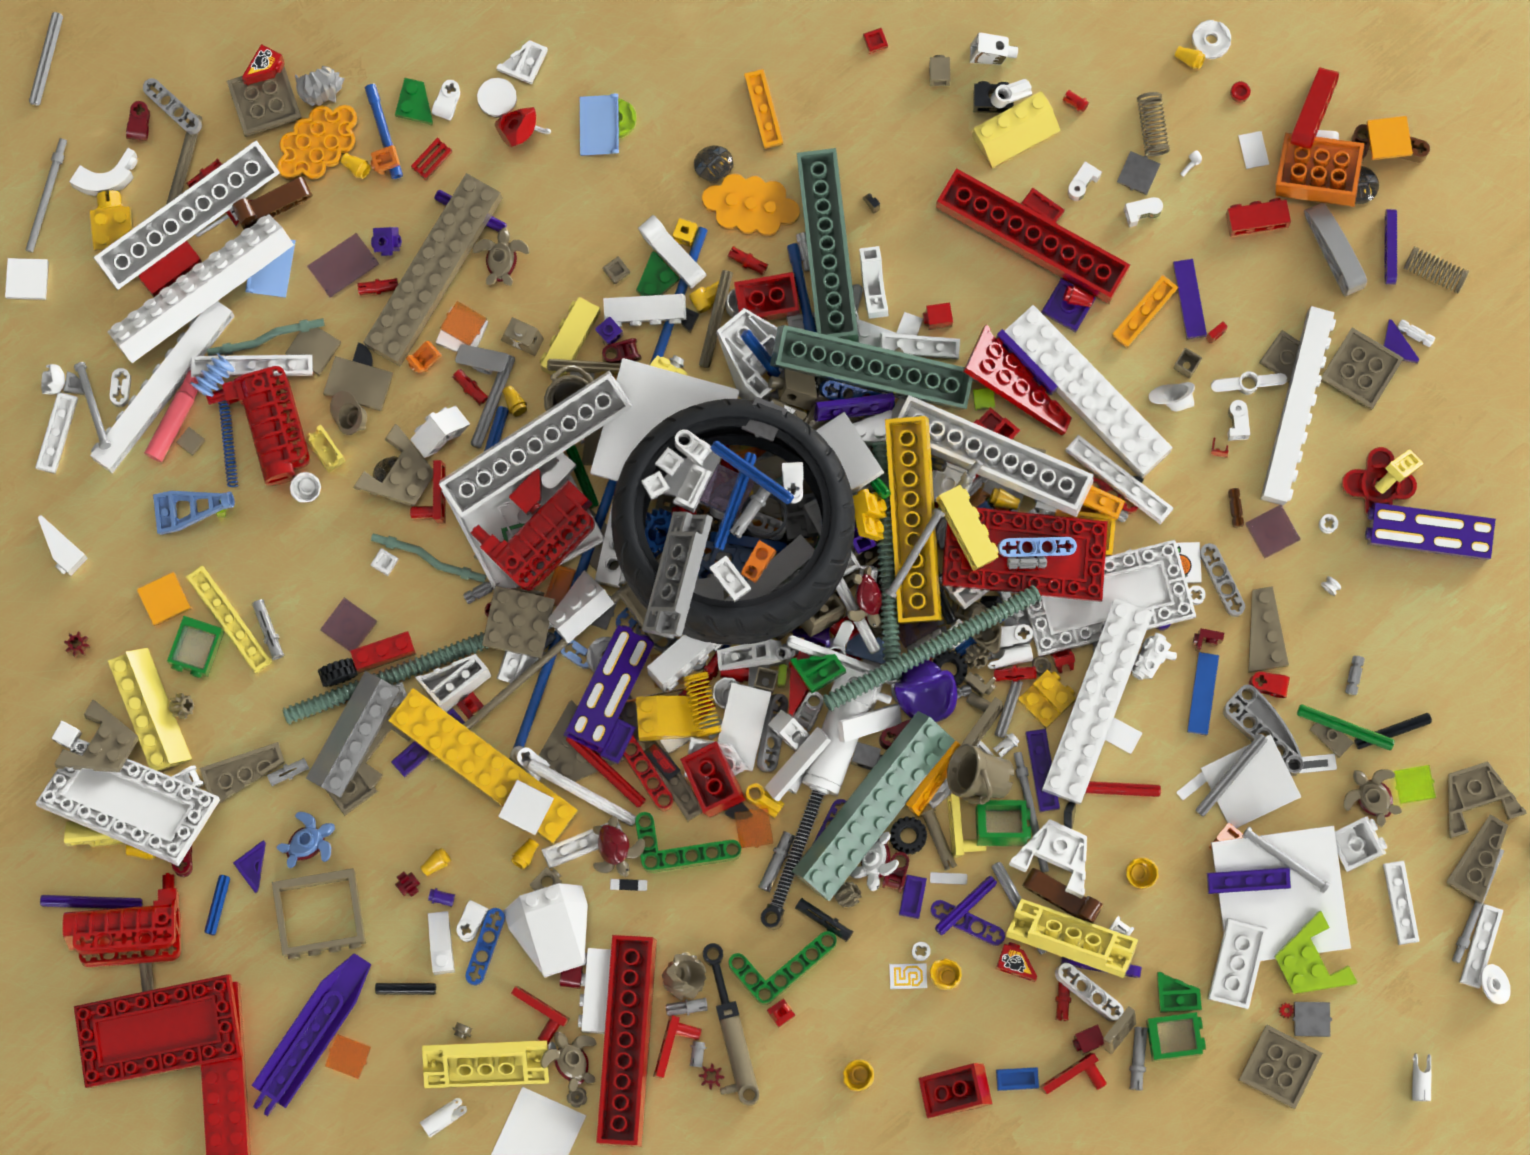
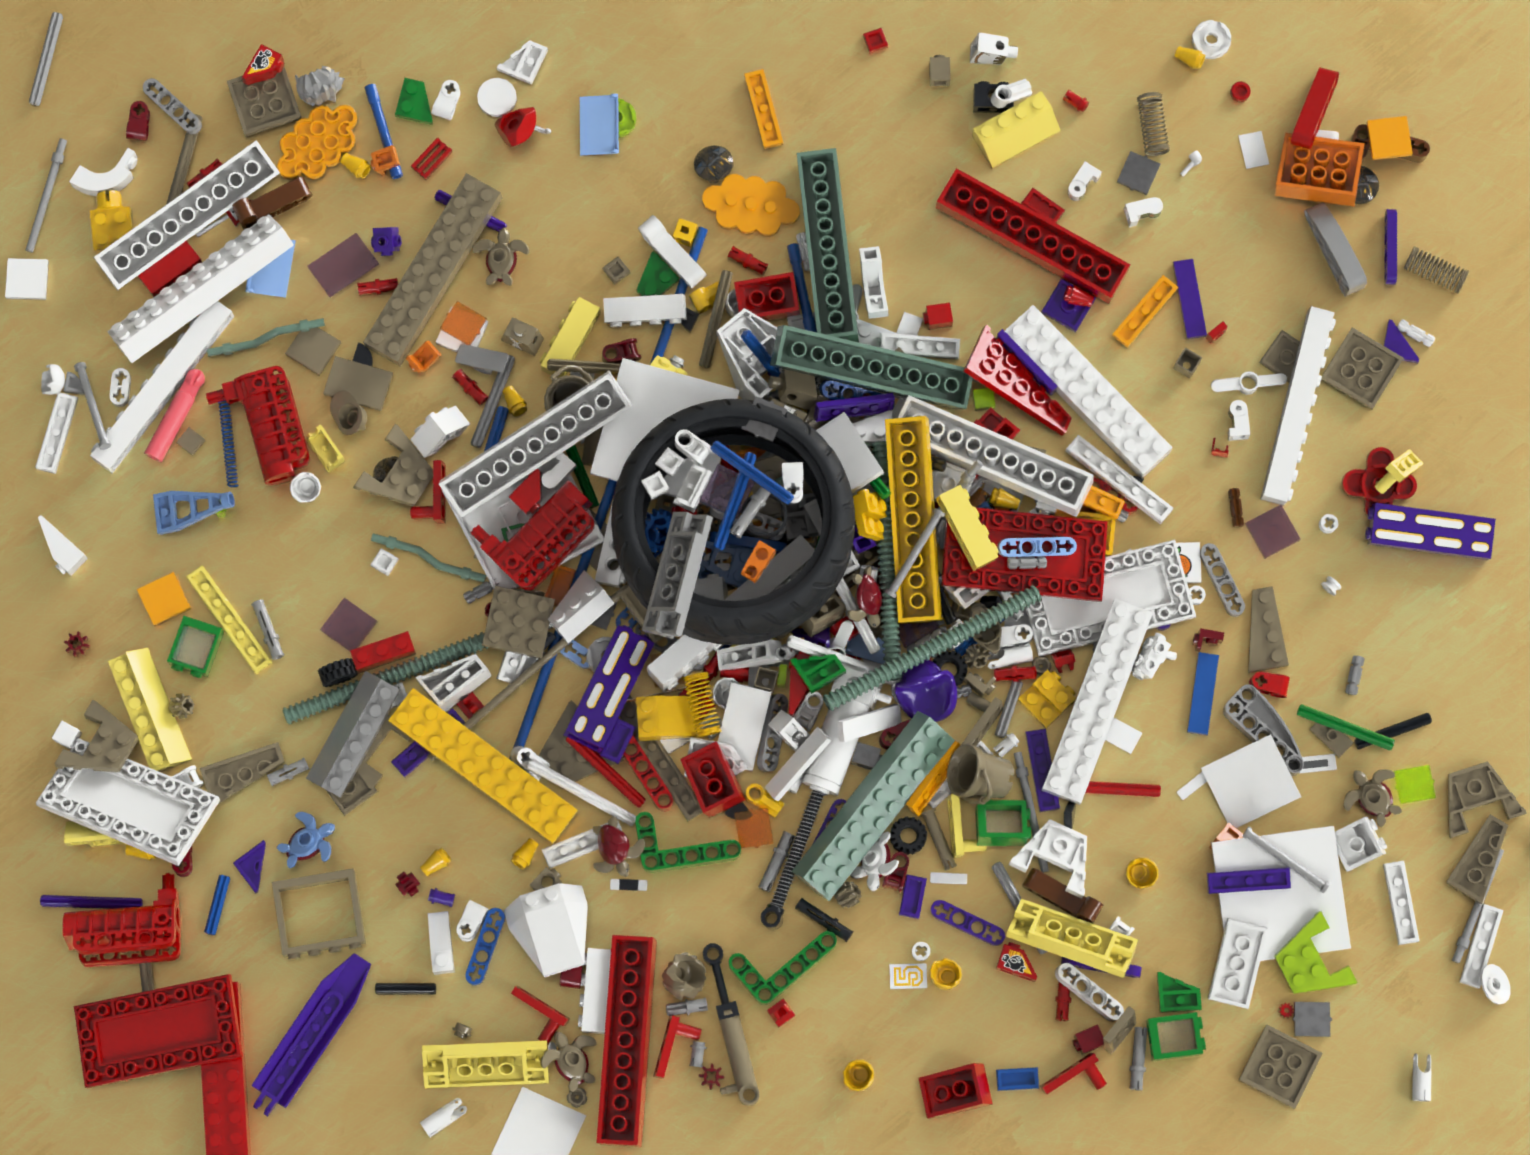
(213, 376): light blue piece -> none
(292, 364): white tile -> none
(348, 1056): clear orange piece -> none
(526, 807): white tile -> none
(609, 331): dark purple bracket -> none
(662, 761): sticker -> none
(730, 578): white plate -> none
(872, 202): tile -> none
(963, 907): dark purple axle -> none
(1175, 396): white piece -> none
(1231, 774): light grey axle -> none
(1258, 217): red brick -> none

